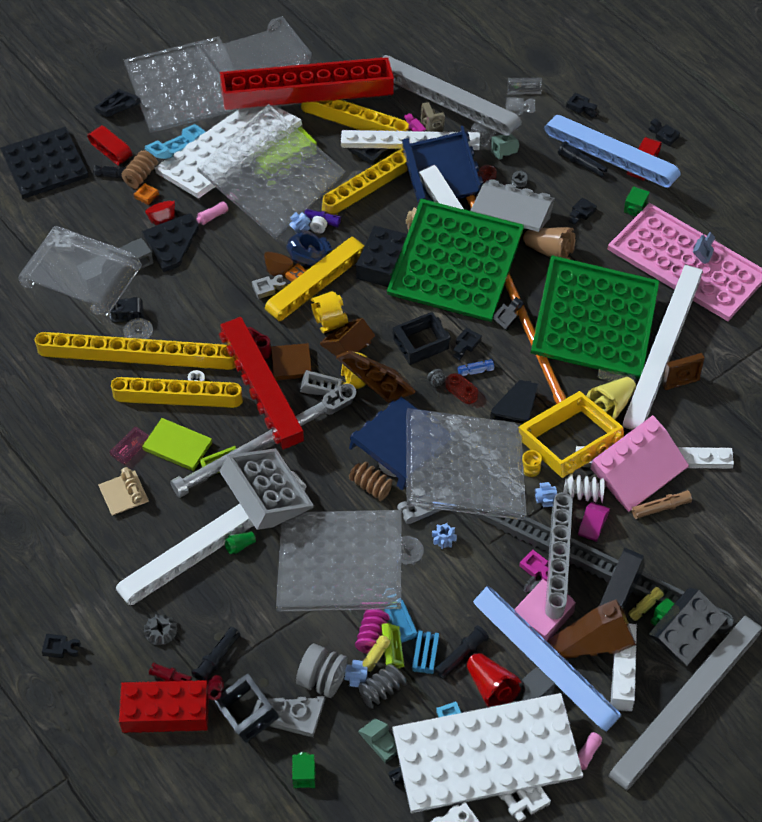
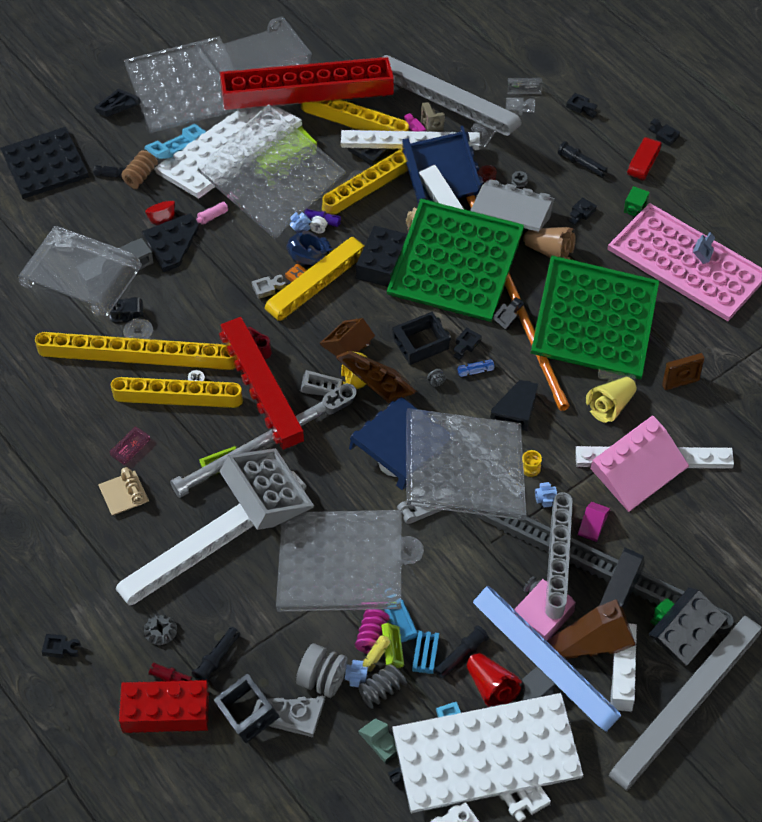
(110, 145): red beam -> none
(146, 194): orange tile -> none
(177, 444): lime tile -> none
(215, 687): dark red pin -> none
(238, 542): green cone -> none
(277, 263): reddish brown piece -> none
(290, 361): reddish brown tile -> none
(303, 770): green brick -> none
(328, 311): yellow brick -> none
(371, 481): medium nougat piece -> none
(444, 536): light blue gear -> none
(461, 387): clear red plate -> none
(504, 145): sand green brick -> none
(535, 565): dark pink plate -> none
(557, 415): yellow window -> none
(584, 487): white piece -> none
(588, 750): bright pink piece -> none
(613, 151): light blue beam -> none
(646, 603): light yellow axle -> none
(663, 347): white beam -> none
(668, 502): medium nougat pin -> none

